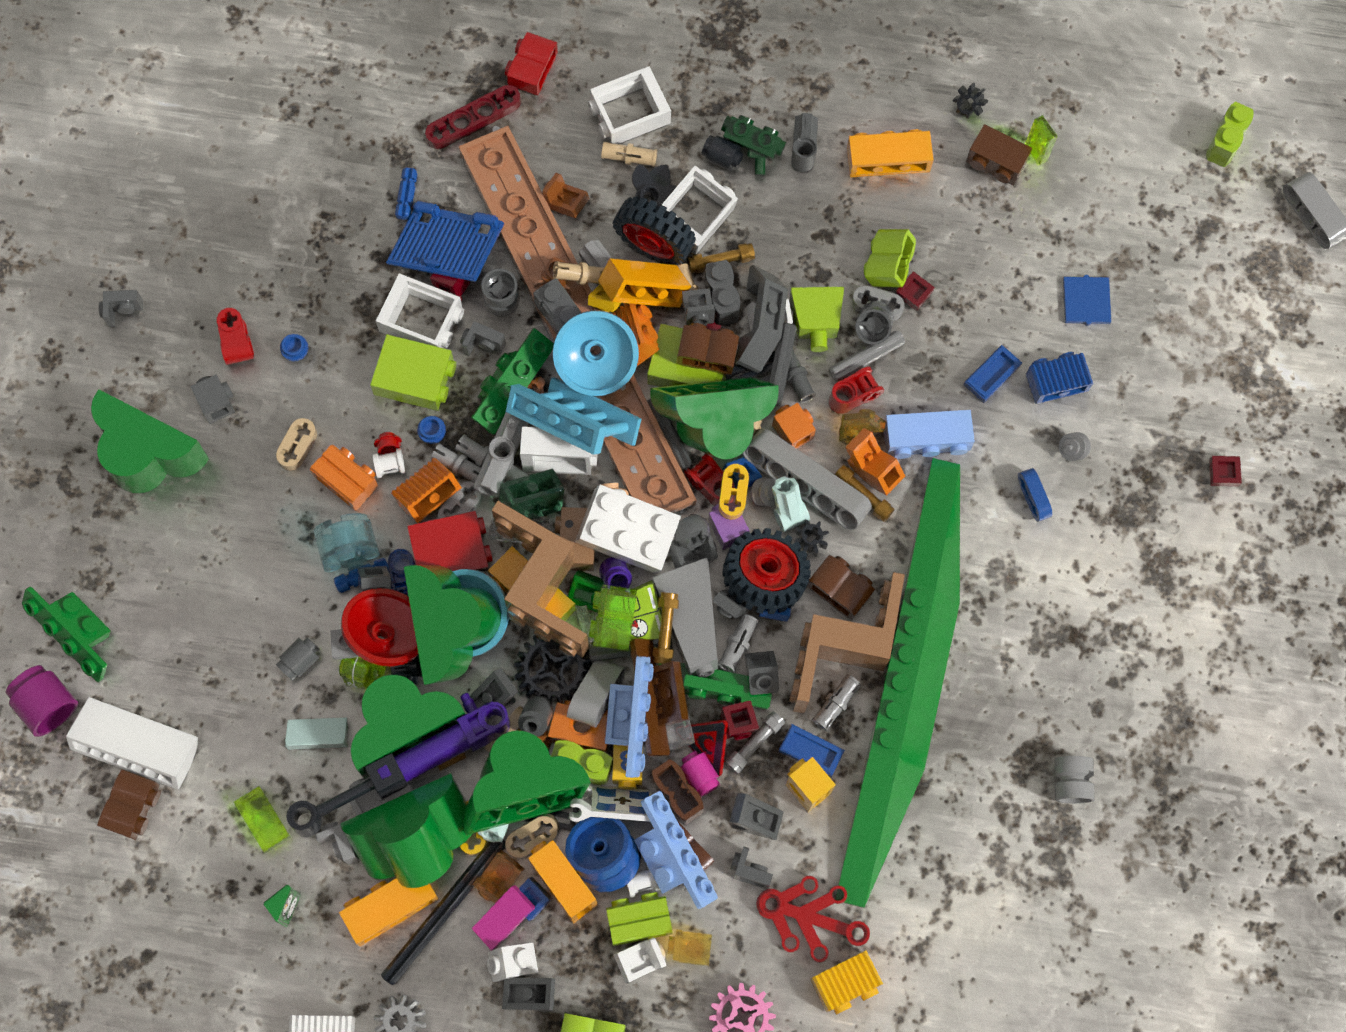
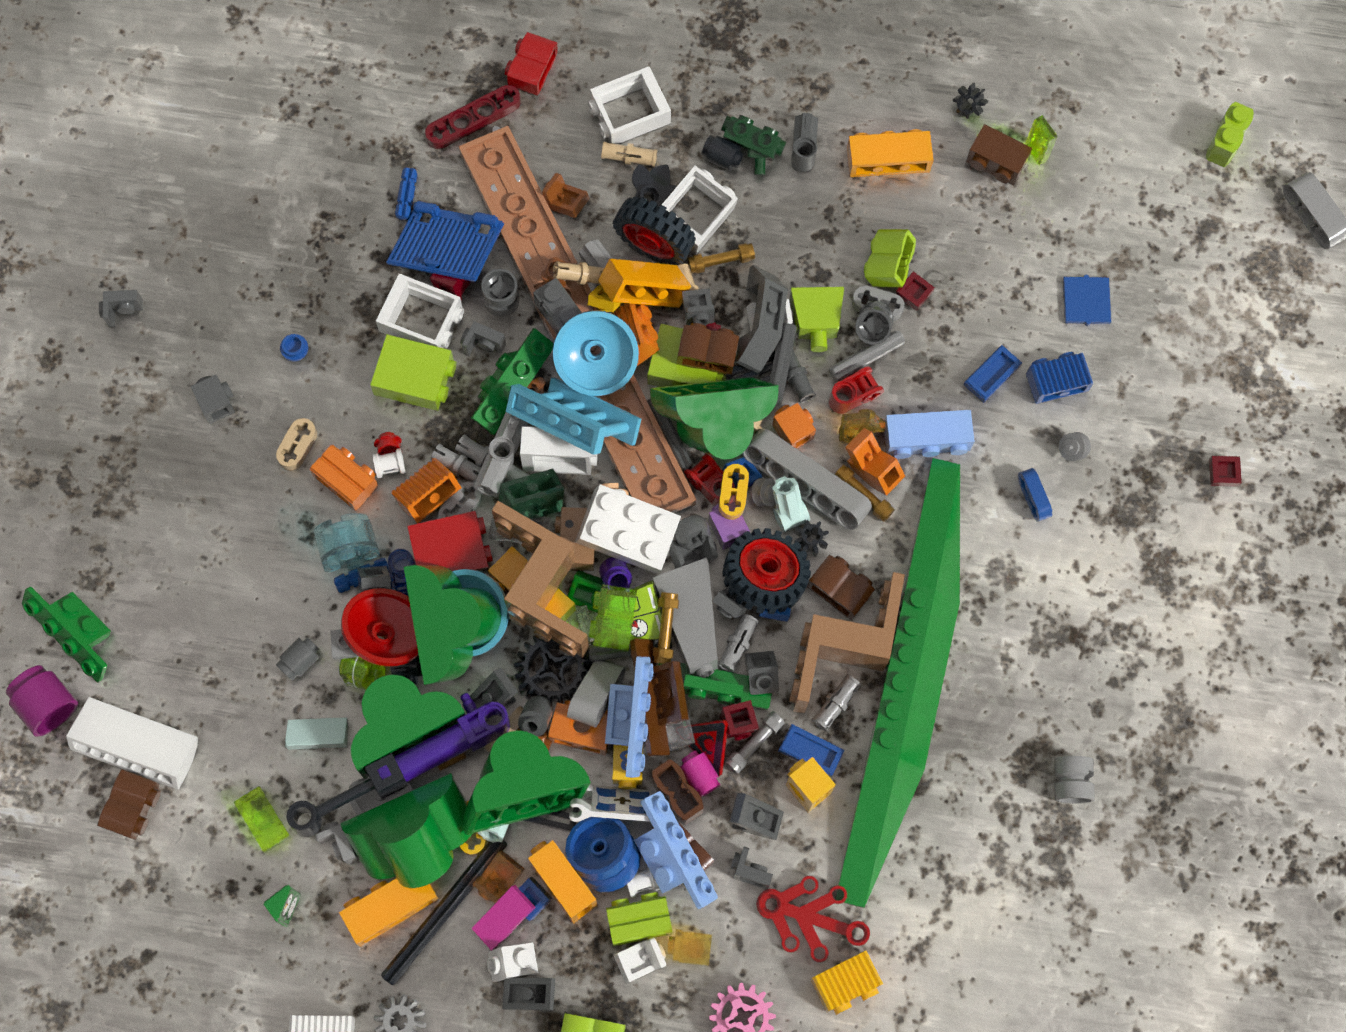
(140, 448): green brick -> none
(234, 340): red piece -> none
(431, 429): blue plate -> none
(529, 829): tan beam -> none
(595, 762): lime brick -> none
(724, 296): dark grey brick -> none

